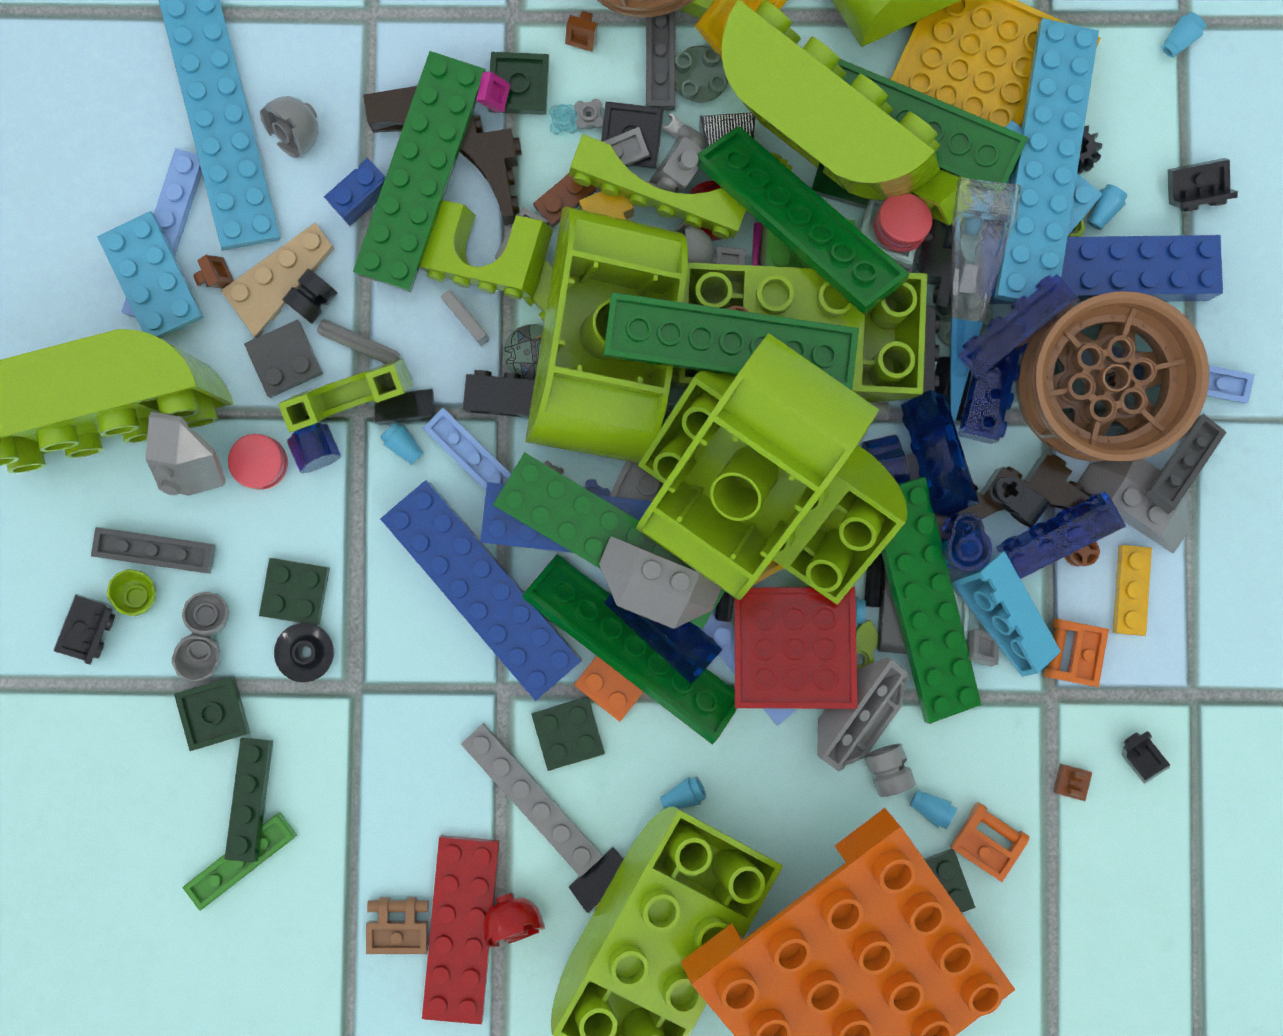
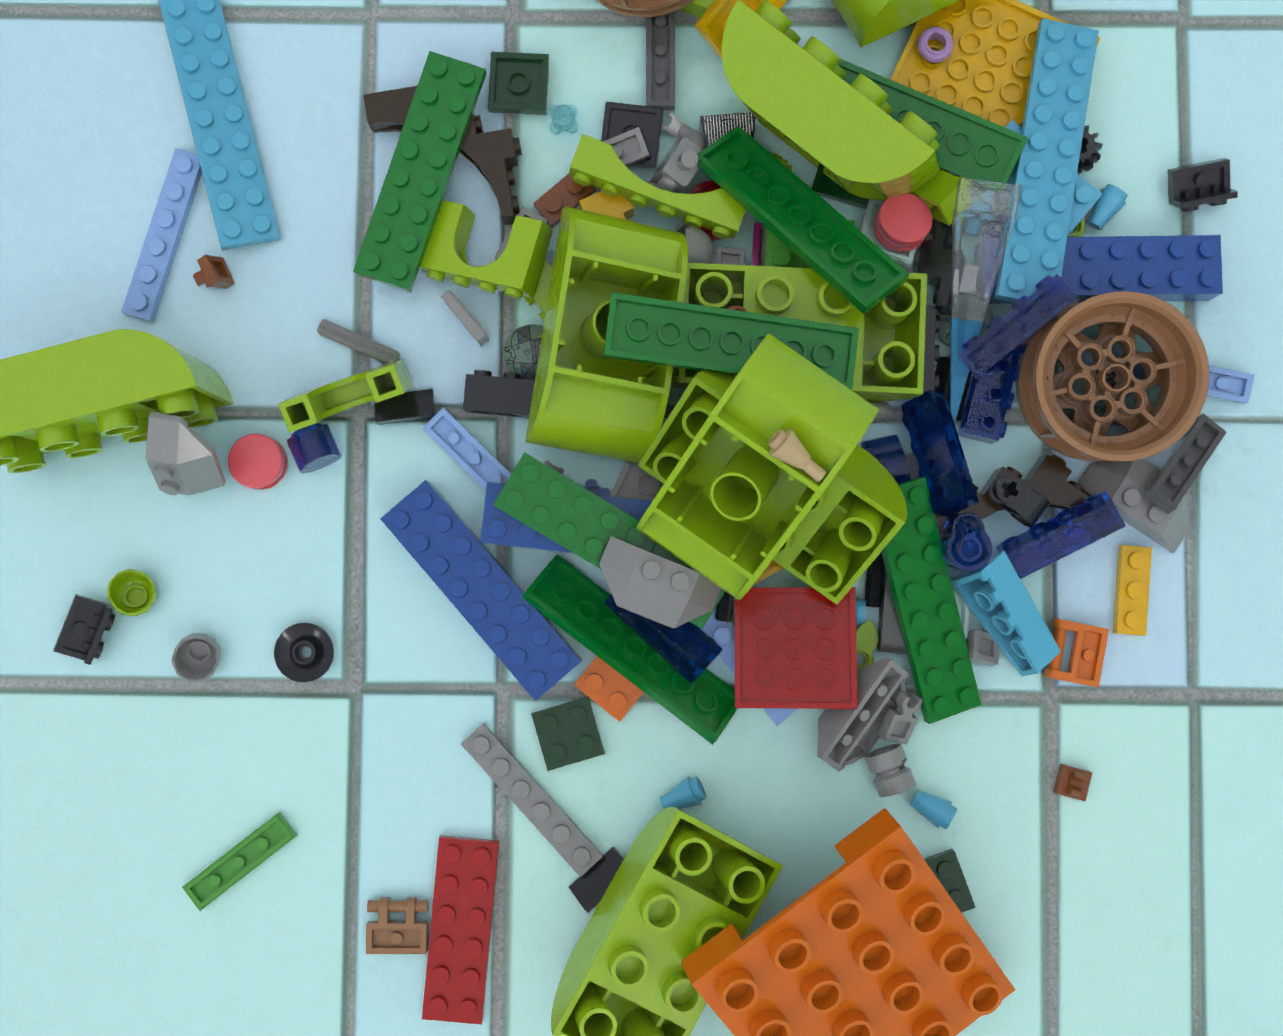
(150, 276): medium azure plate -> none
(153, 550): dark grey plate -> none
(205, 613): light grey hair -> none
(212, 713): dark green plate -> none
(248, 800): dark green plate -> none
(260, 290): tan wing -> none
(283, 358): dark grey plate -> none
(292, 124): light grey cylinder -> none
(294, 591): dark green plate -> none
(310, 296): black wheel -> none
(356, 192): blue brick -> none
(401, 442): medium azure cone -> none
(493, 92): dark pink plate -> none
(511, 920): red cylinder -> none
(581, 31): dark orange tile -> none
(594, 120): light grey plate -> none
(699, 74): sand green dish -> none
(790, 450): none -> tan cone
(900, 722): none -> light grey plate
(935, 33): none -> lavender piece
(985, 851): orange plate -> none
(1088, 556): dark orange wheel -> none
(1144, 756): black bracket -> none
(1185, 32): medium azure cone -> none

